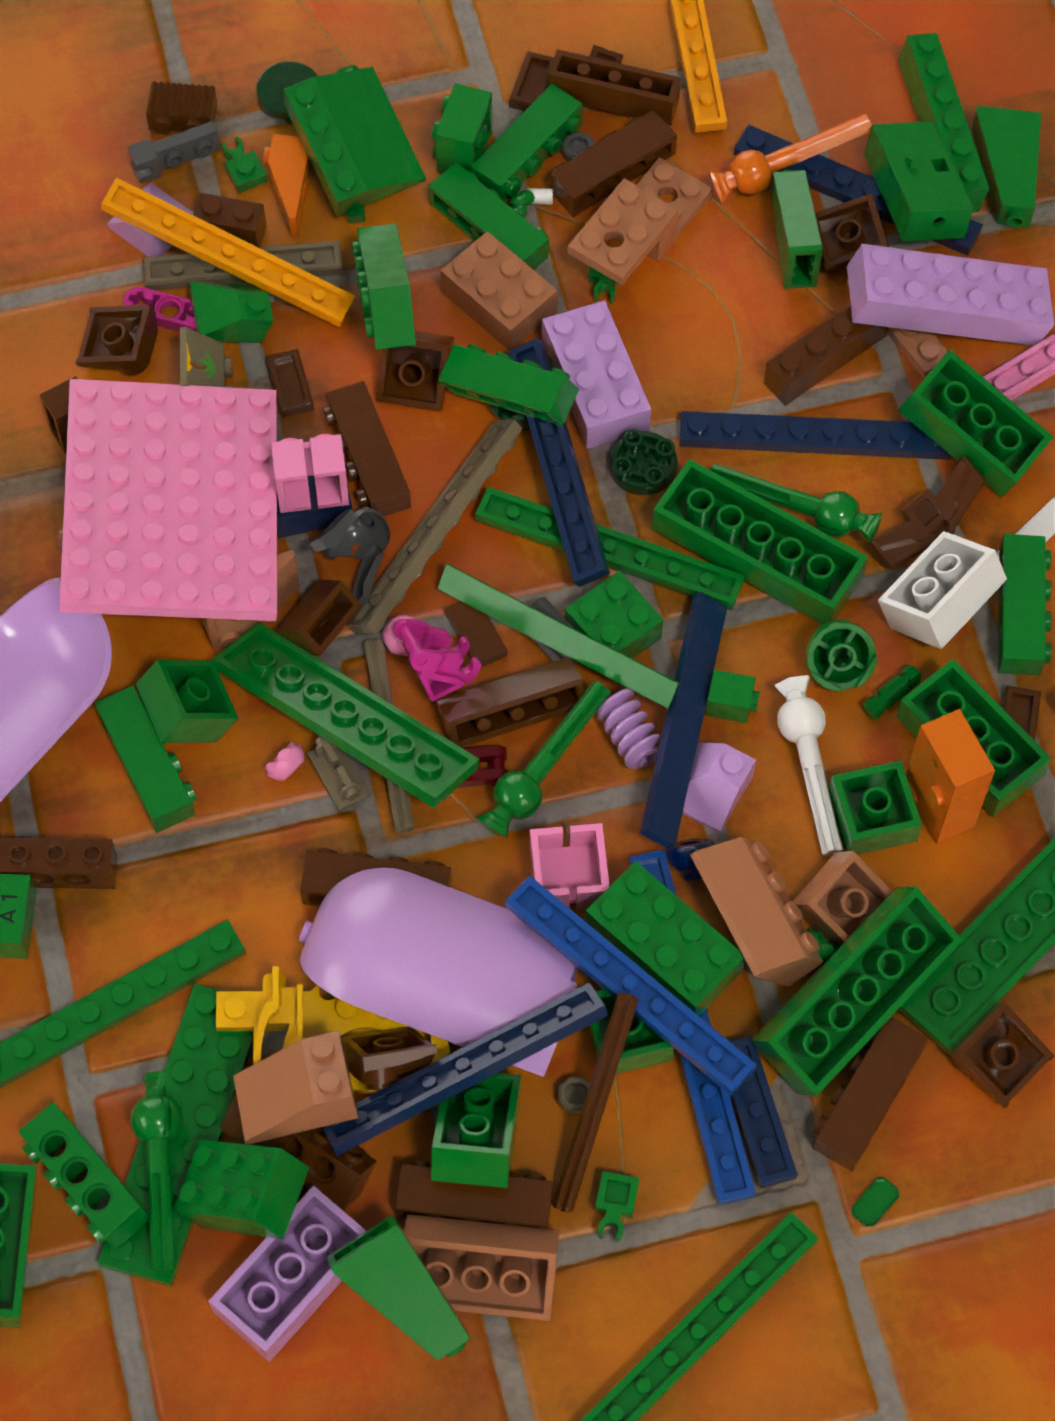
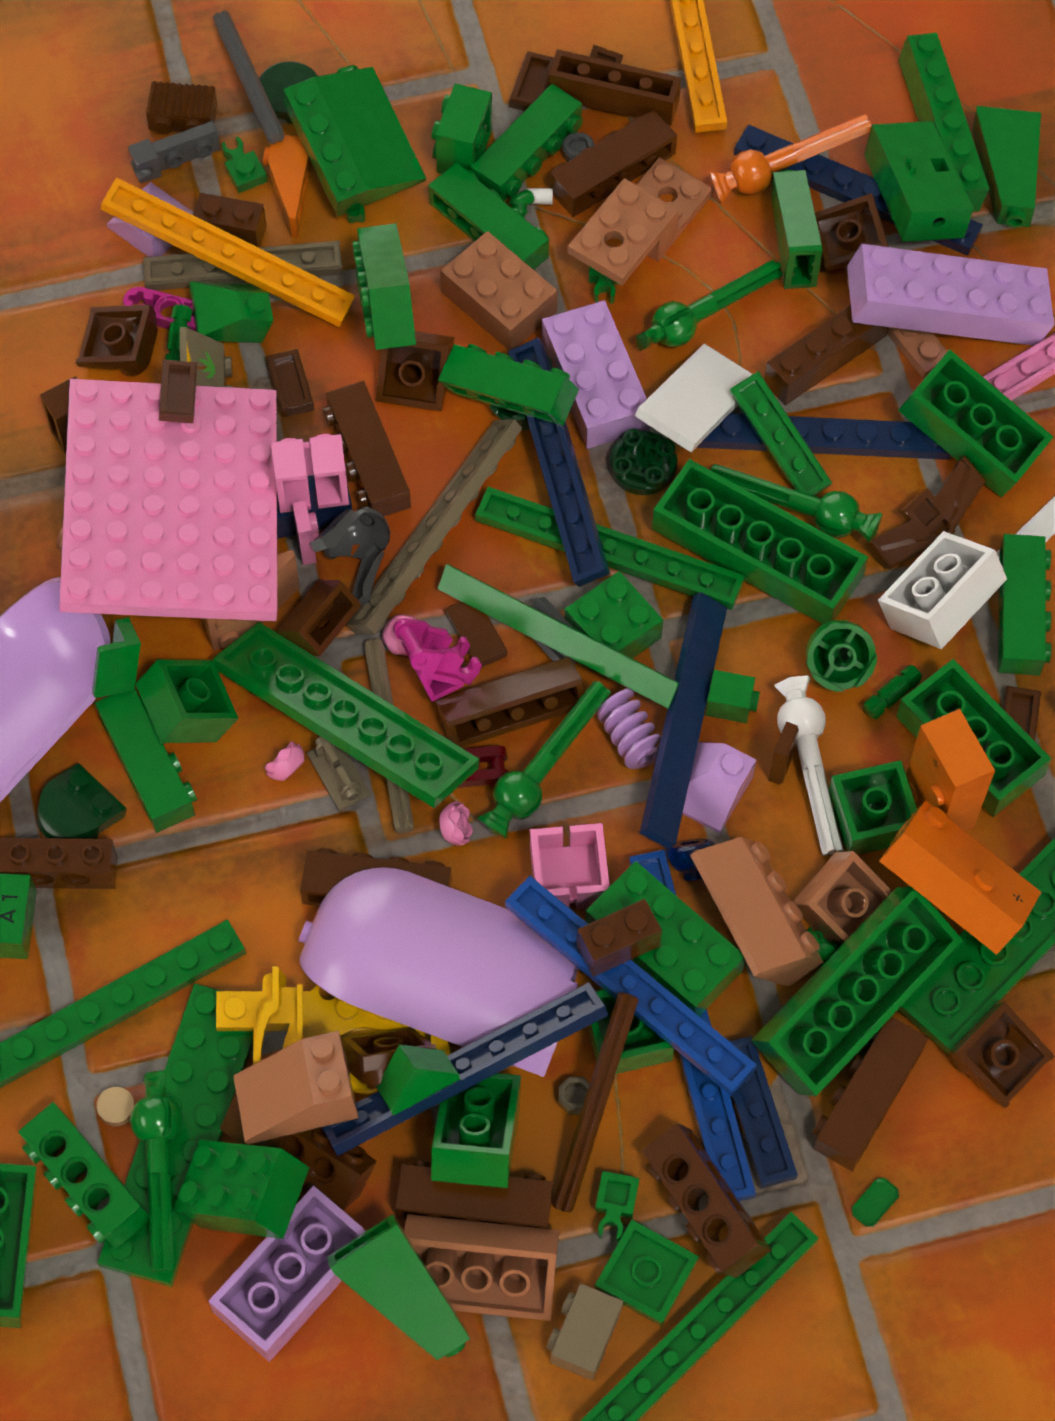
(77, 806): none -> dark green slope
(115, 1106): none -> tan tile
(117, 662): none -> green panel
(178, 391): none -> reddish brown tile
(181, 315): none -> green axle
(248, 77): none -> dark grey axle
(306, 531): none -> bright pink plate
(415, 1075): none -> green slope
(455, 824): none -> bright pink plate
(585, 1332): none -> dark tan brick
(618, 937): none -> reddish brown brick
(646, 1272): none -> green plate
(676, 322): none -> green piece
(694, 398): none -> white tile
(744, 1242): none -> reddish brown brick
(780, 435): none -> green tile
(783, 753): none -> reddish brown tile
(961, 877): none -> orange brick

